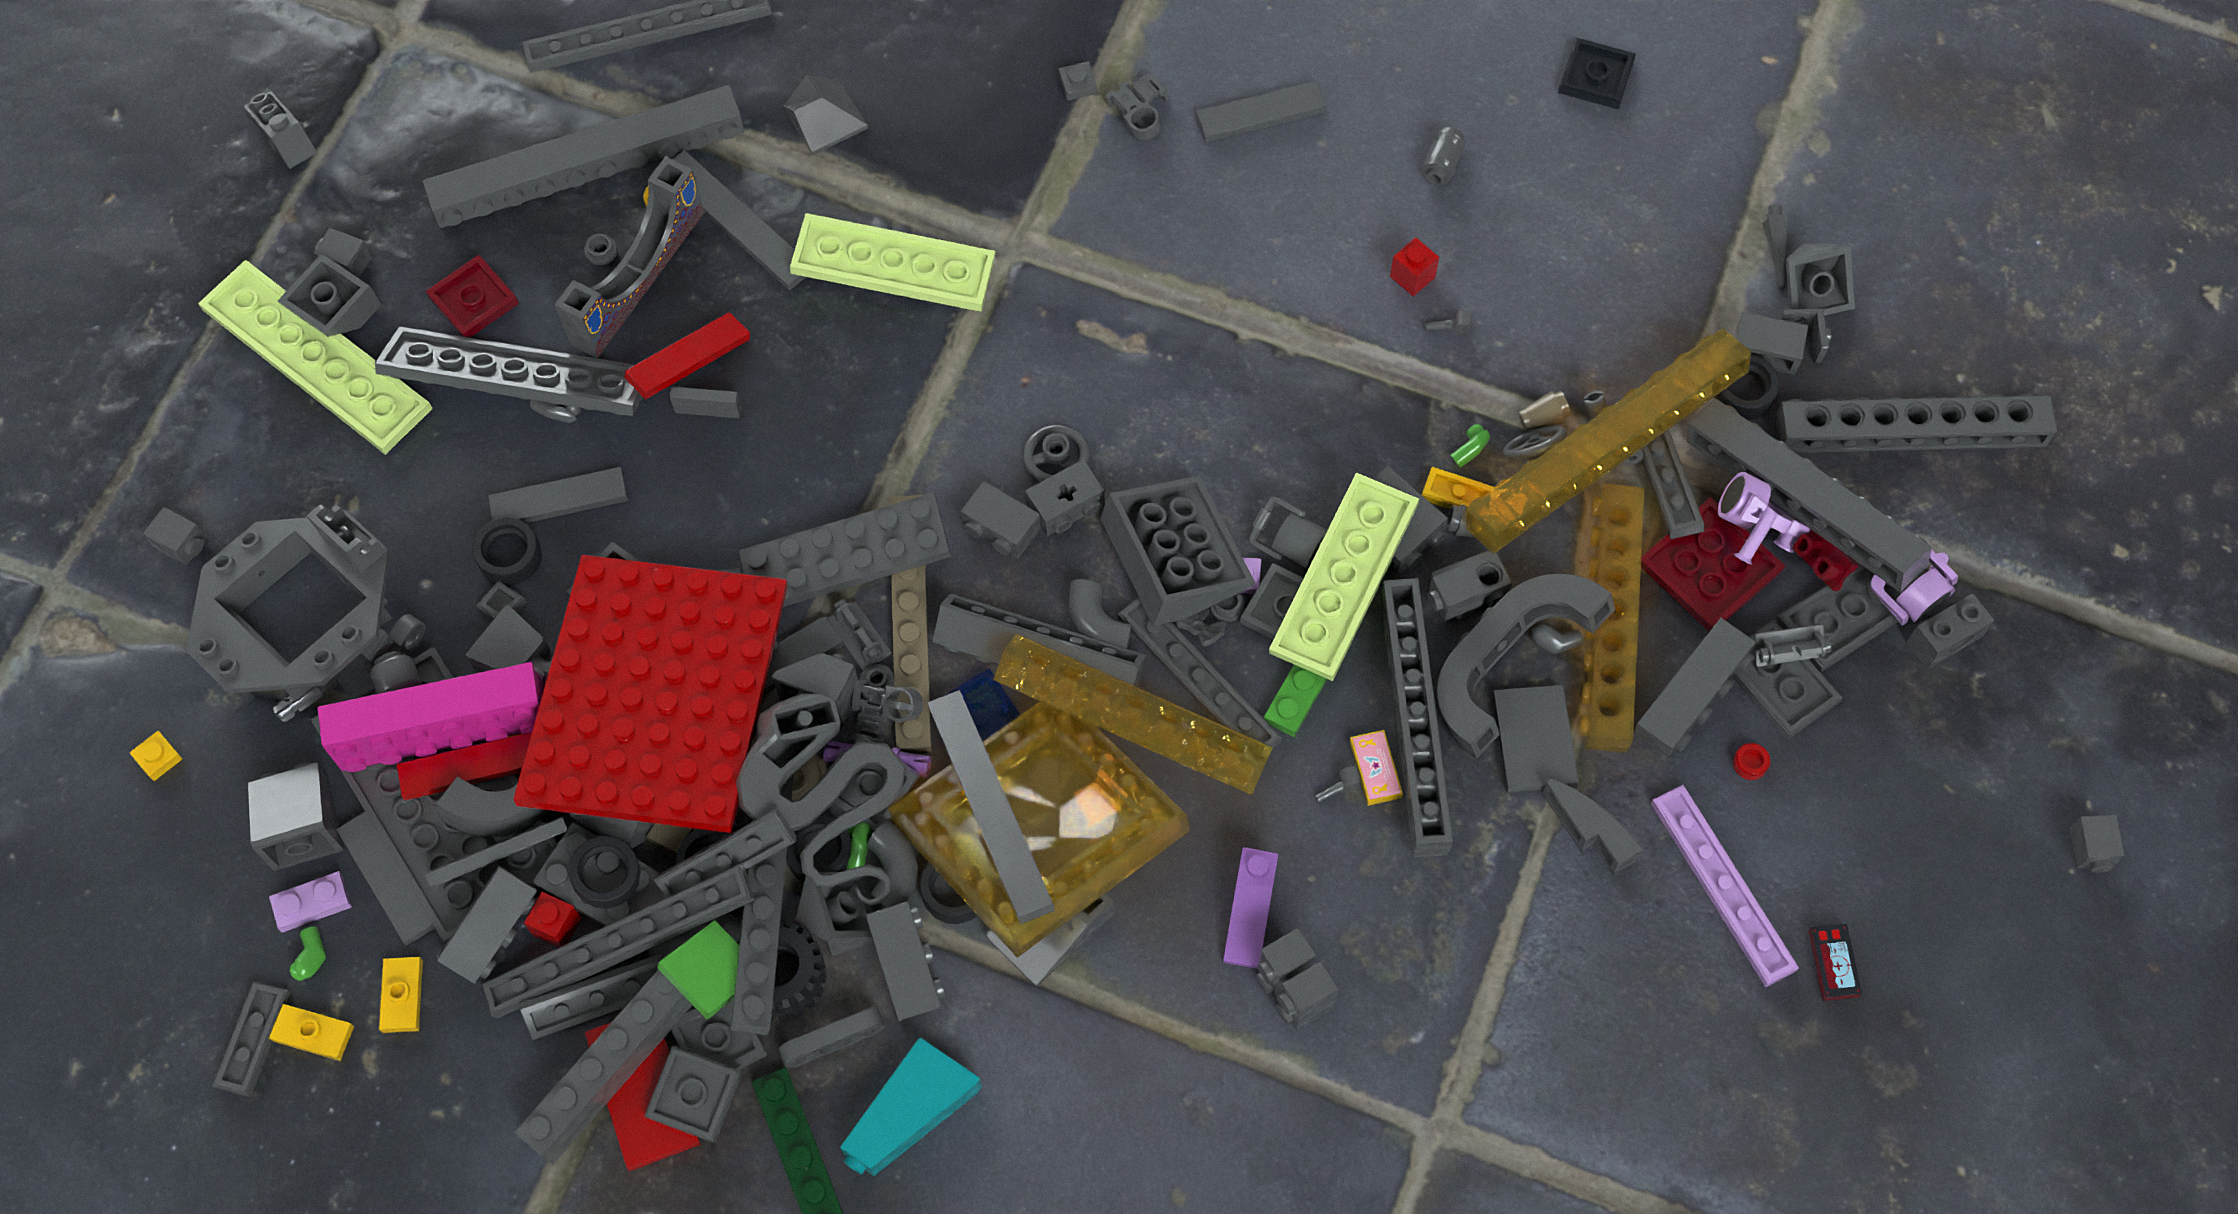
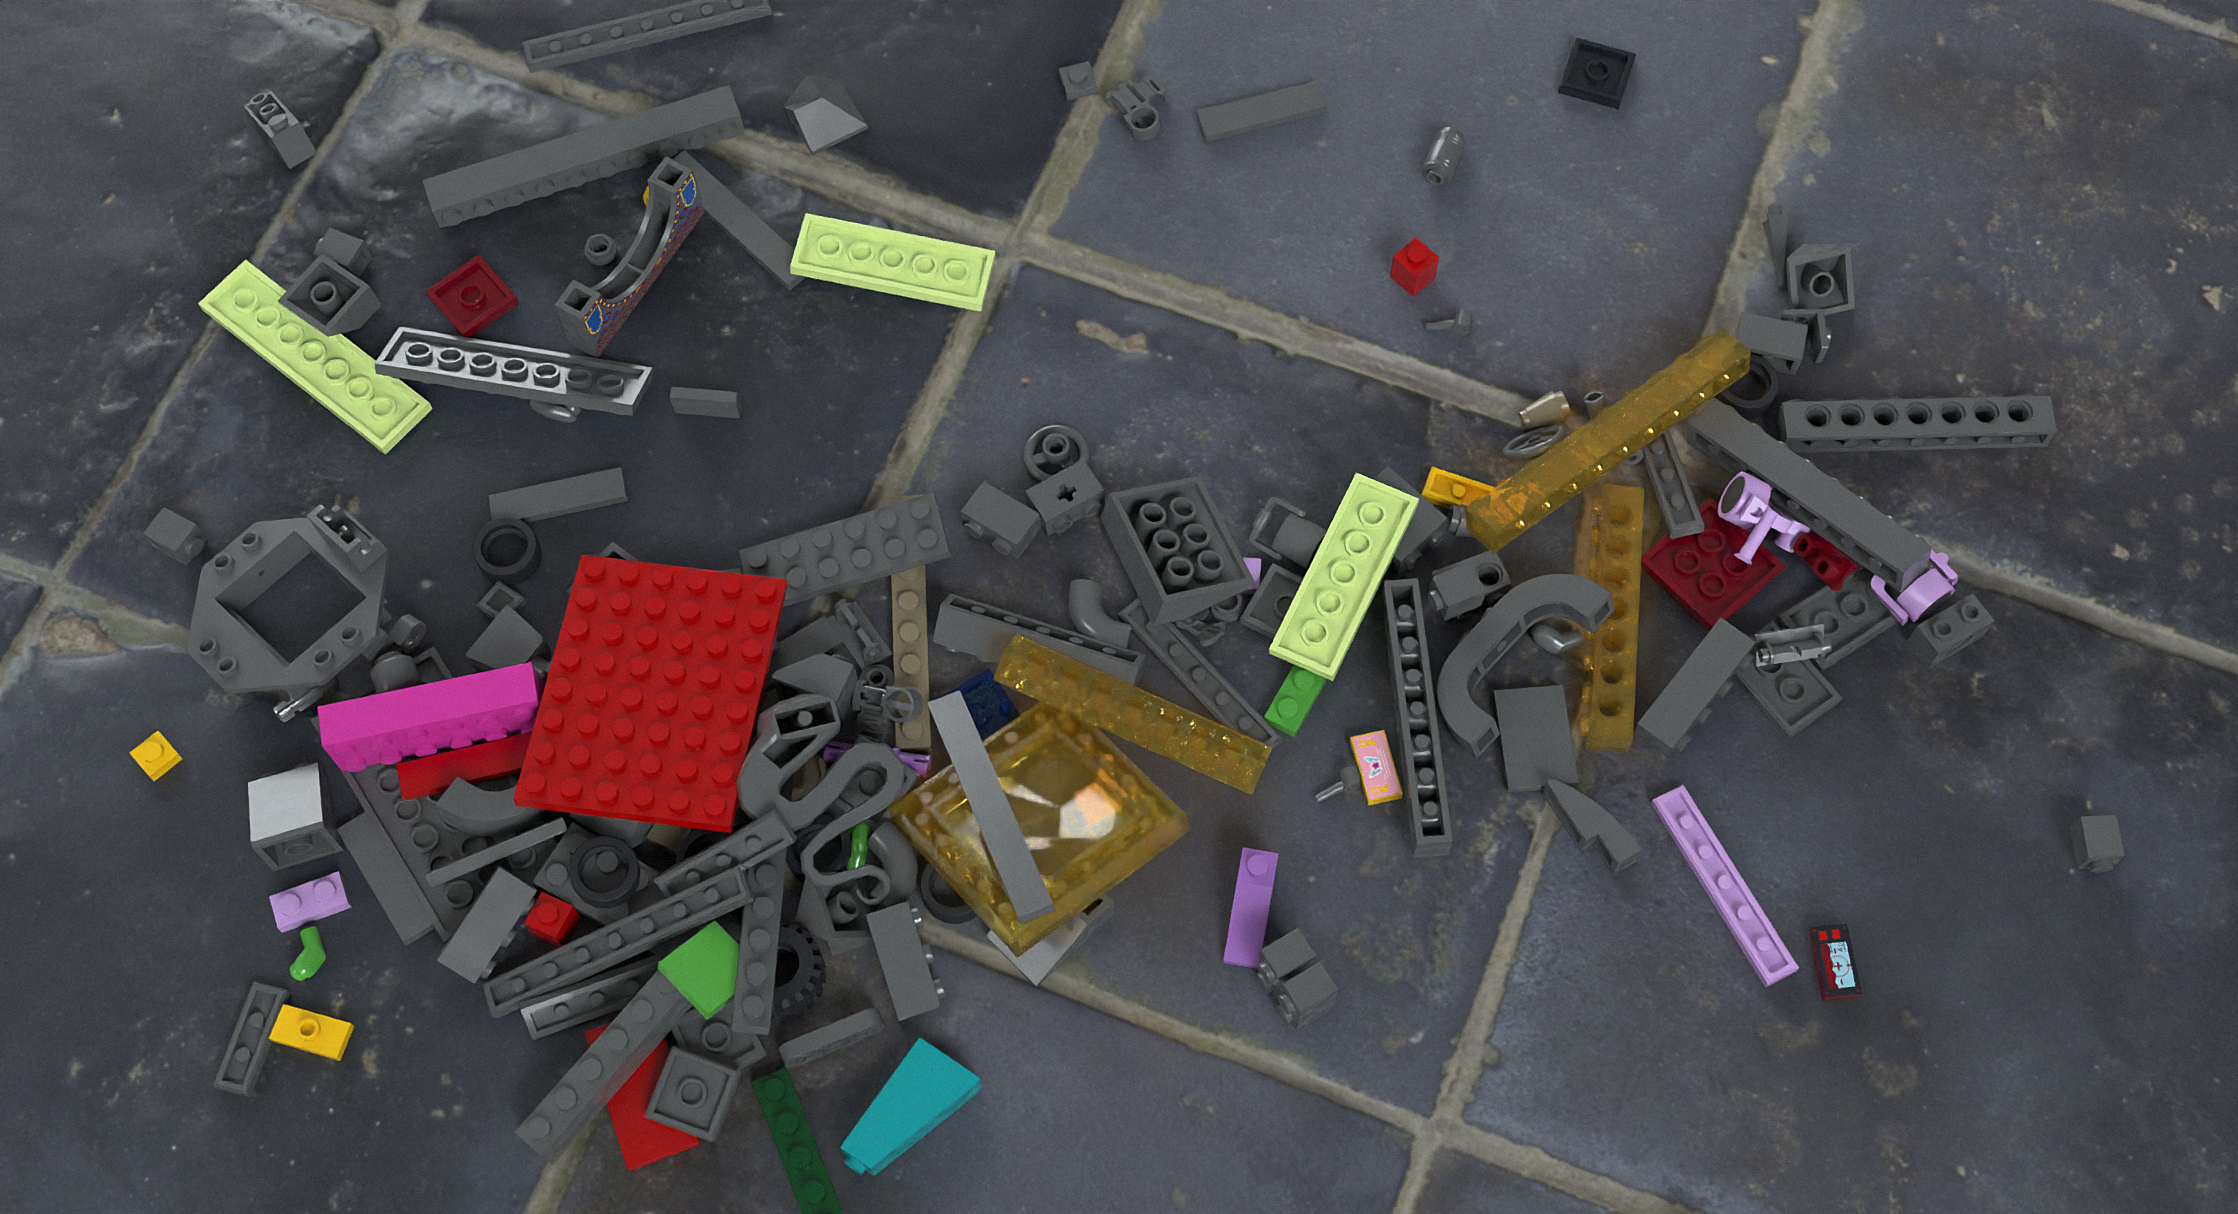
(401, 994): yellow plate -> none
(687, 355): red tile -> none
(1472, 448): bright green arm -> none
(1751, 761): red tile -> none

